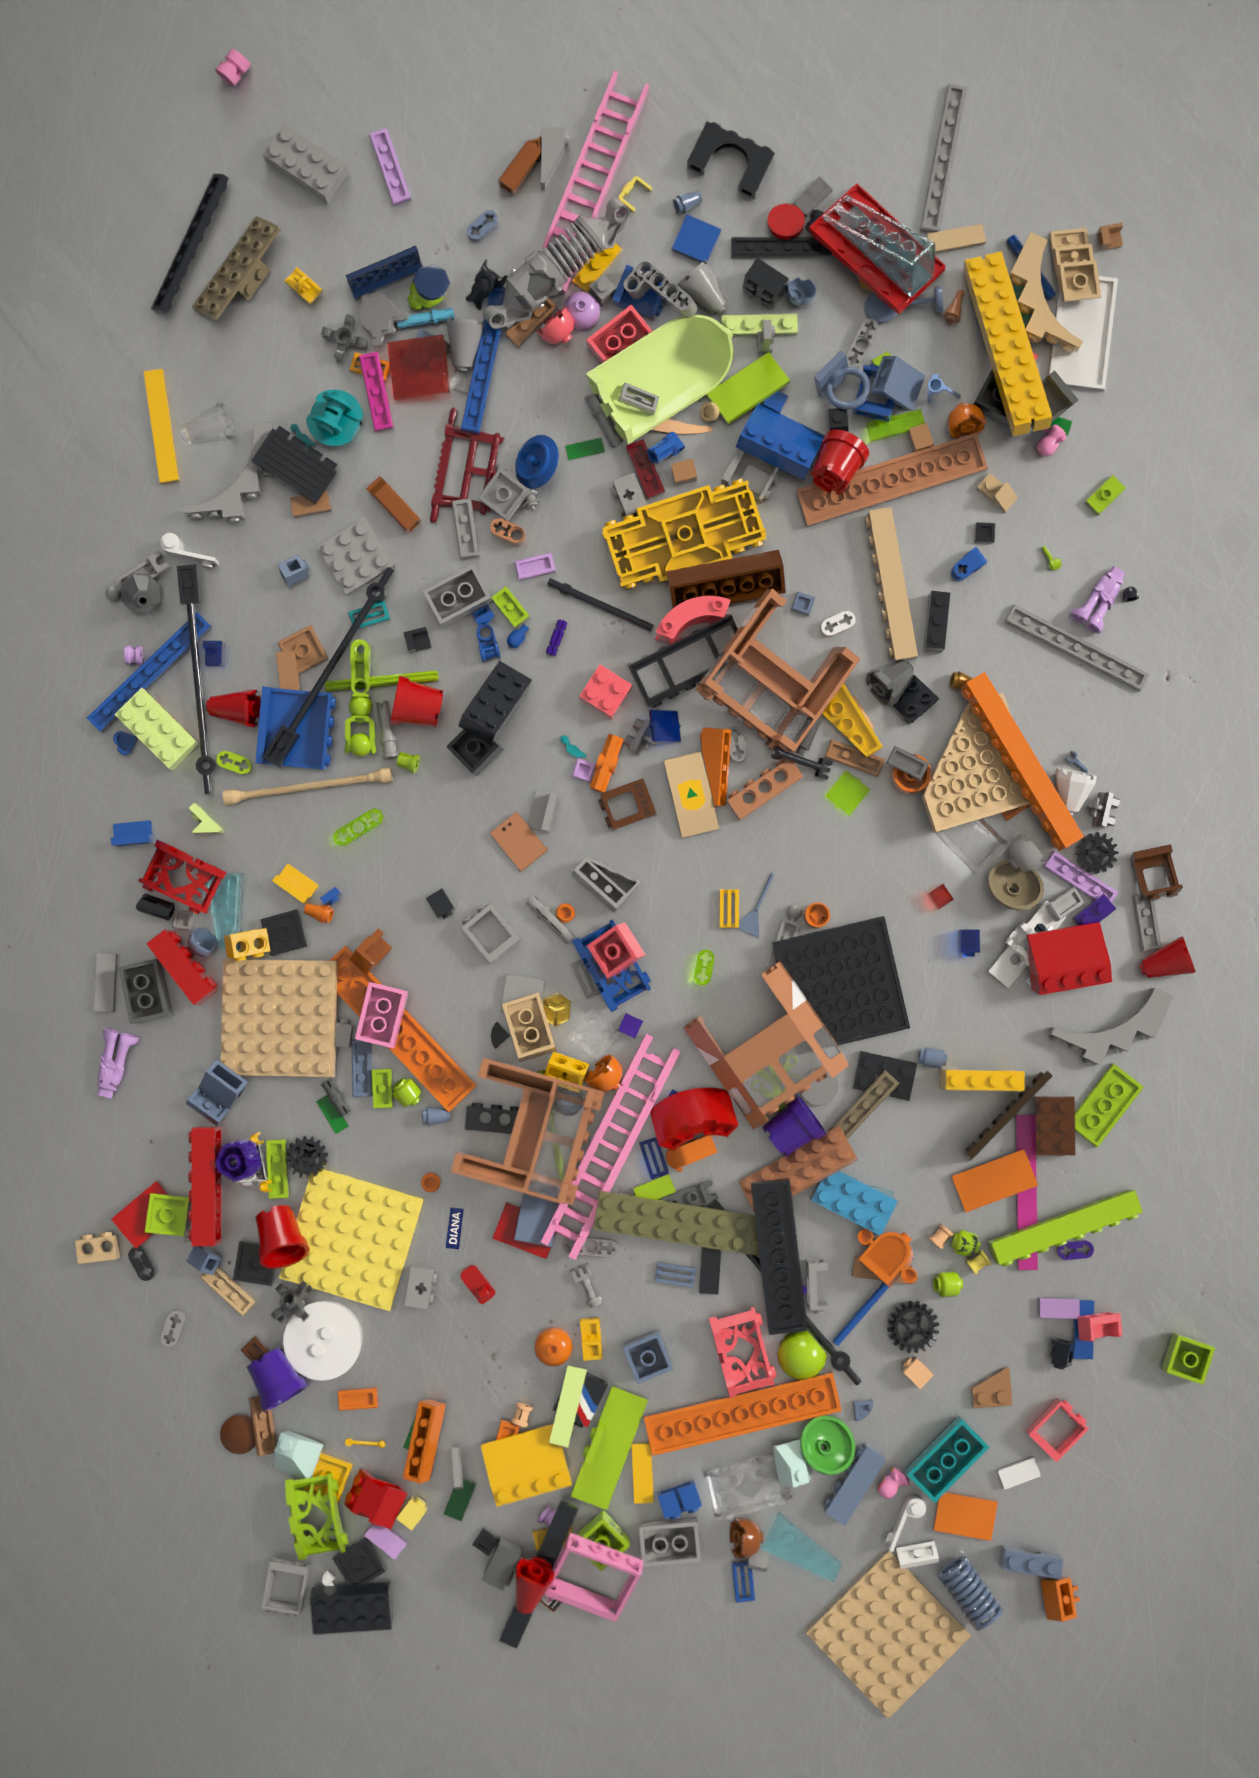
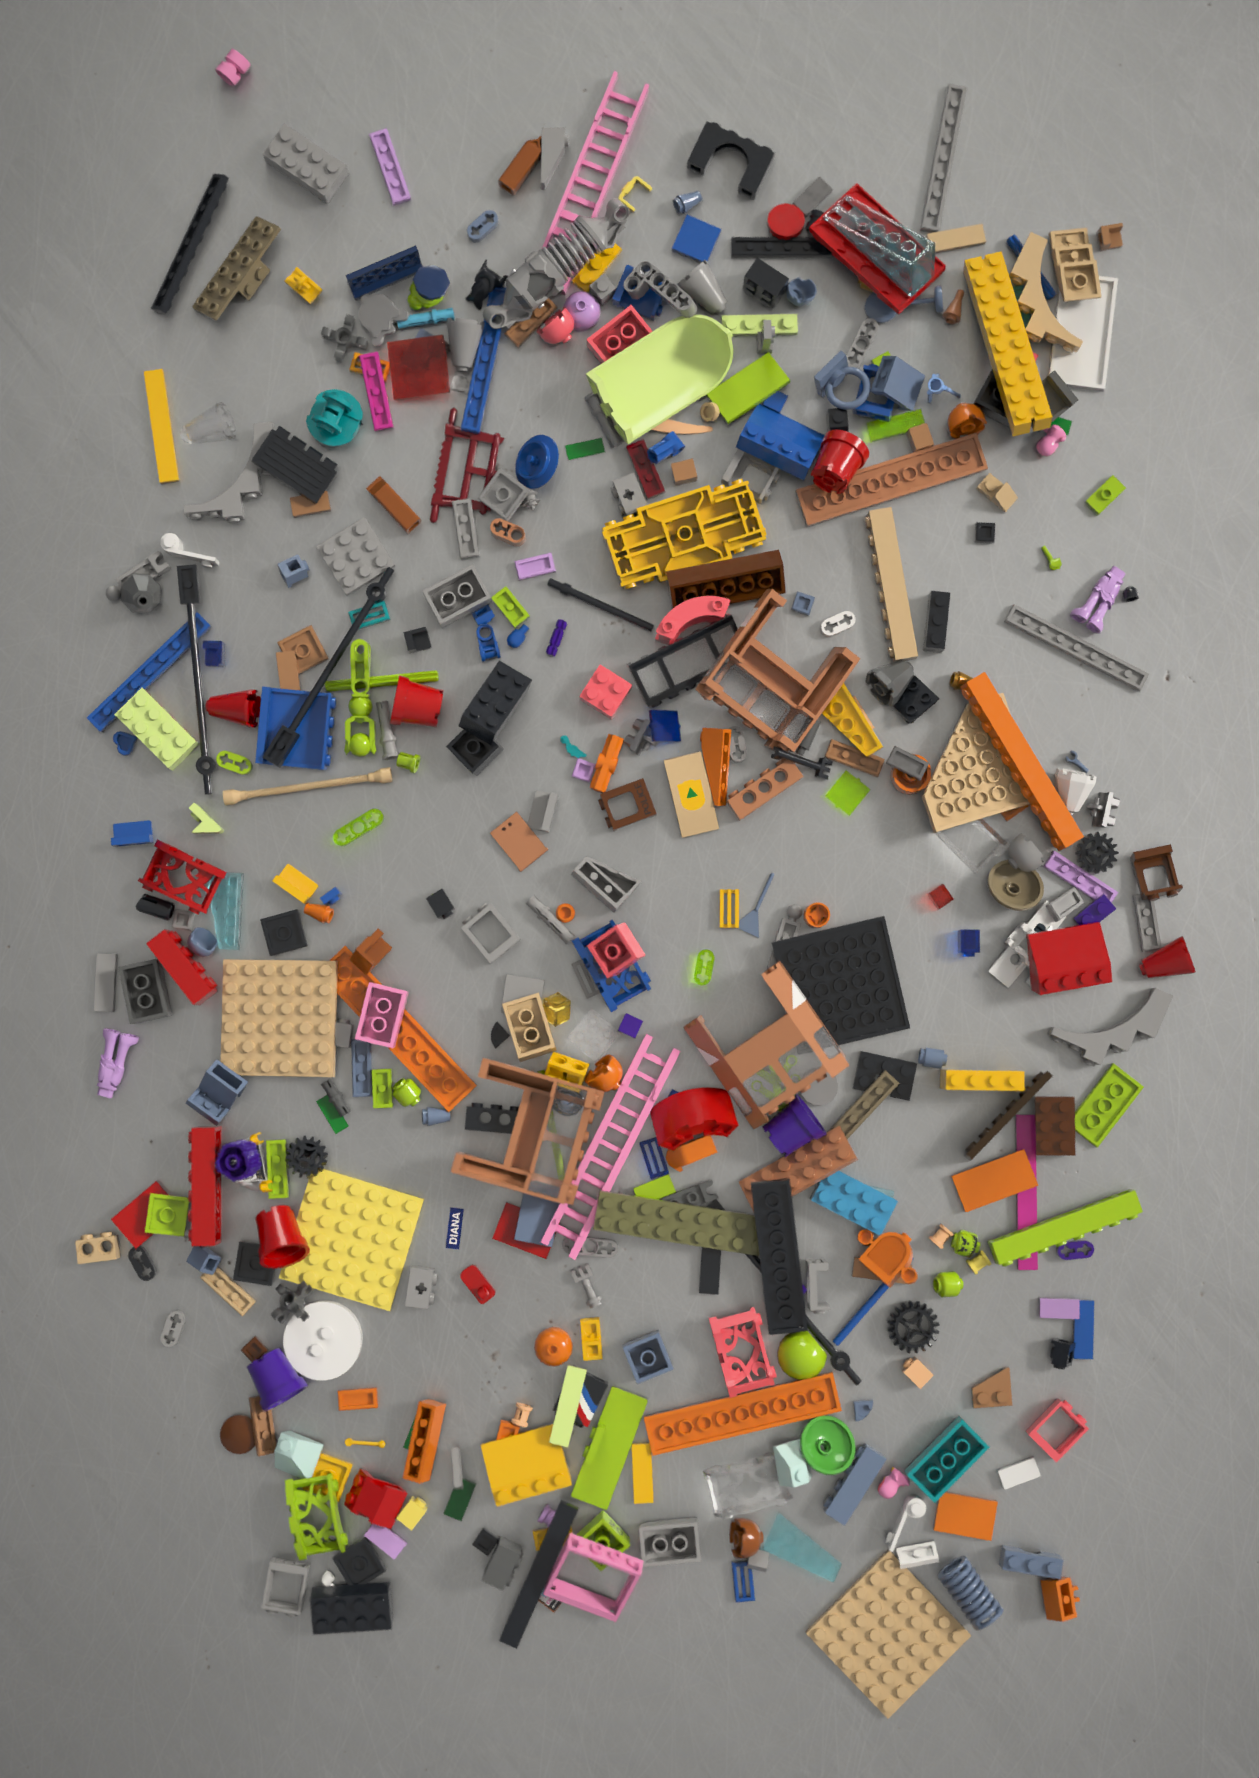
(133, 655): lavender wheel -> none
(246, 941): yellow brick -> none
(295, 428): teal piece -> none
(430, 1182): orange plate -> none
(532, 1582): red cone -> none
(637, 401): light grey tile -> none
(672, 1274): sand blue tile -> none
(679, 1499): blue piece -> none
(969, 563): blue piece -> none
(1099, 1326): coral panel -> none
(1188, 1358): lime brick -> none

